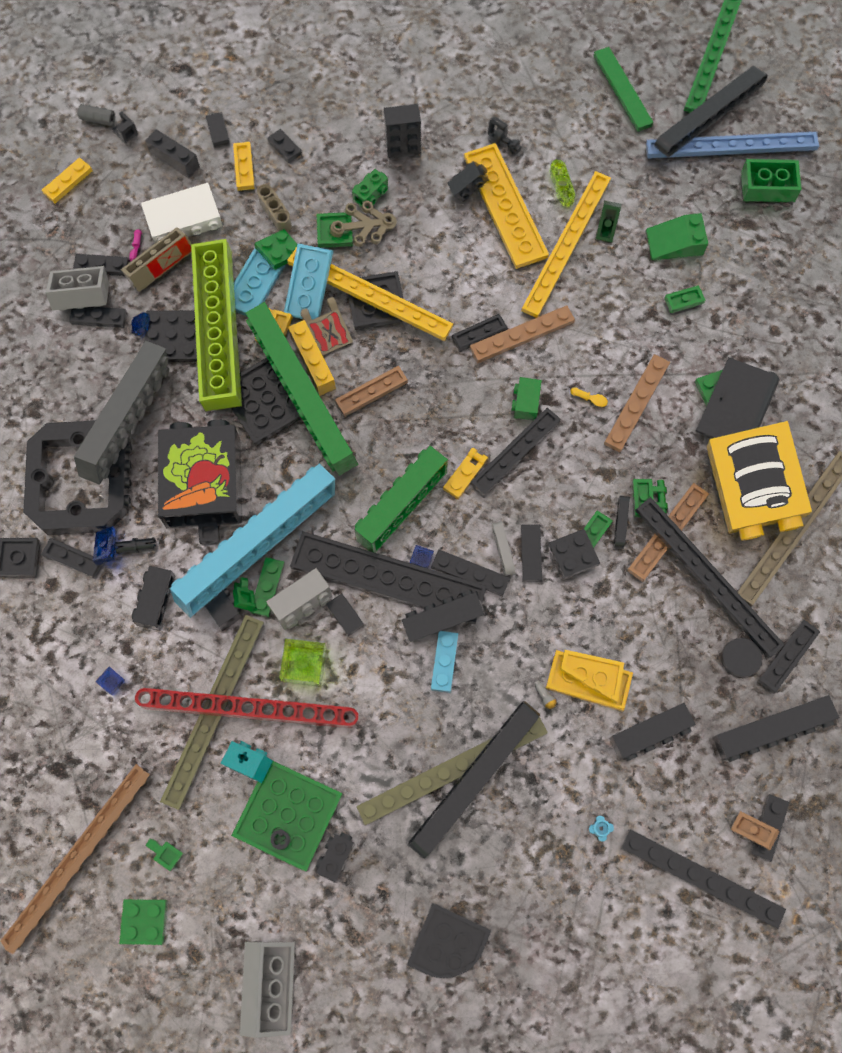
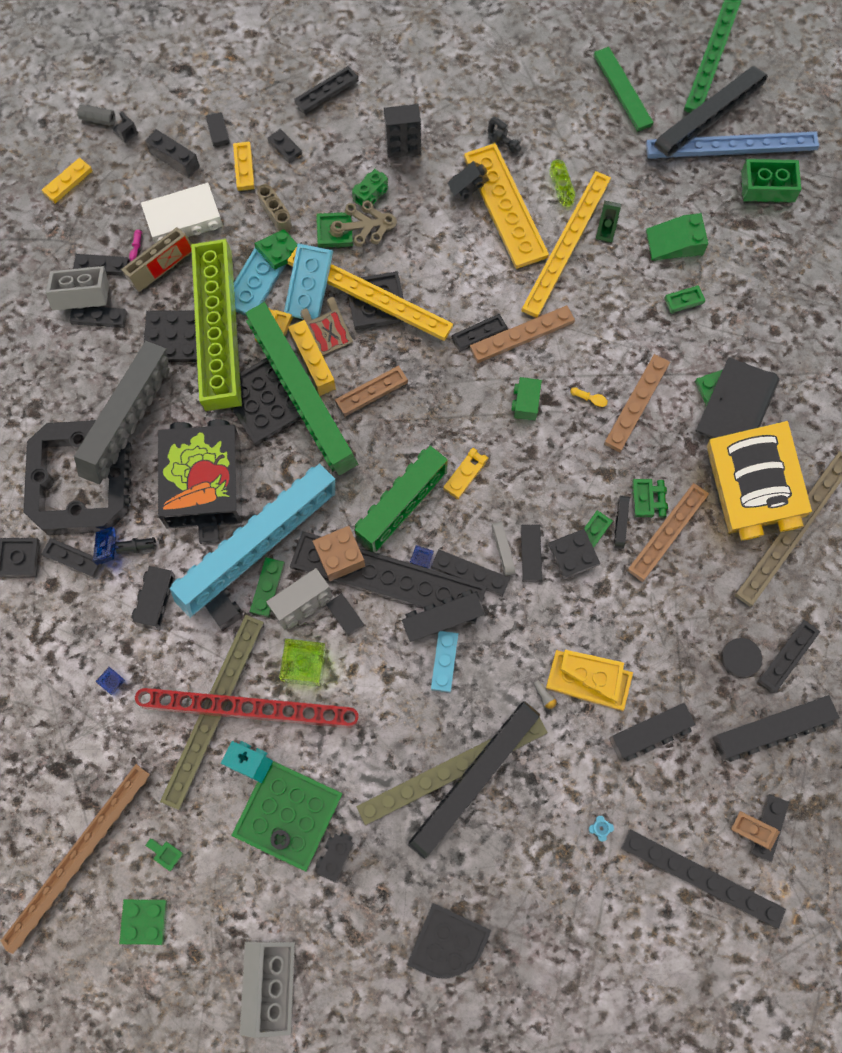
(140, 323): clear blue plate -> none
(243, 596): green plate -> none
(326, 90): none -> black plate
(339, 553): none -> medium nougat brick
(515, 452): black plate -> none
(710, 578): black plate -> none

